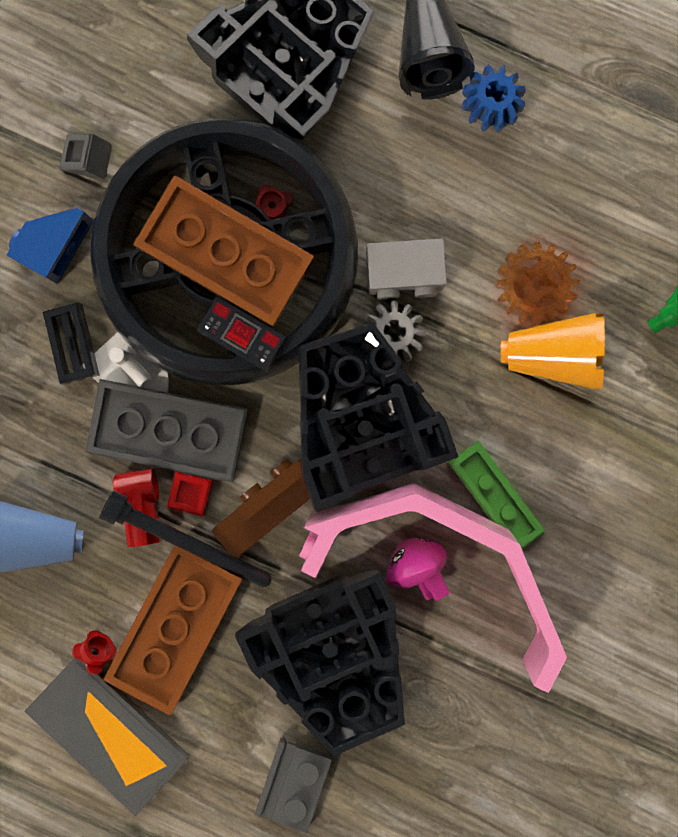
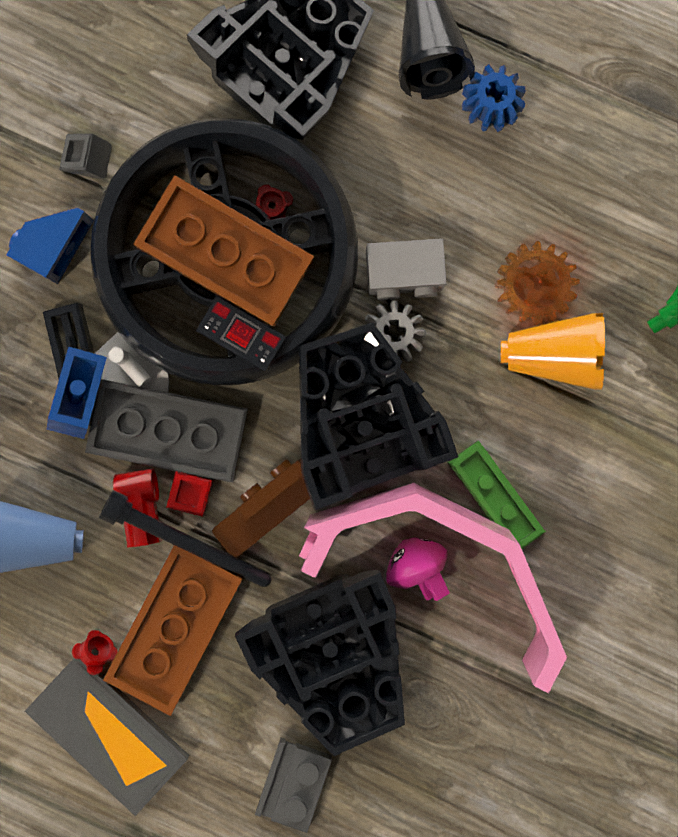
(76, 393): none -> blue slope

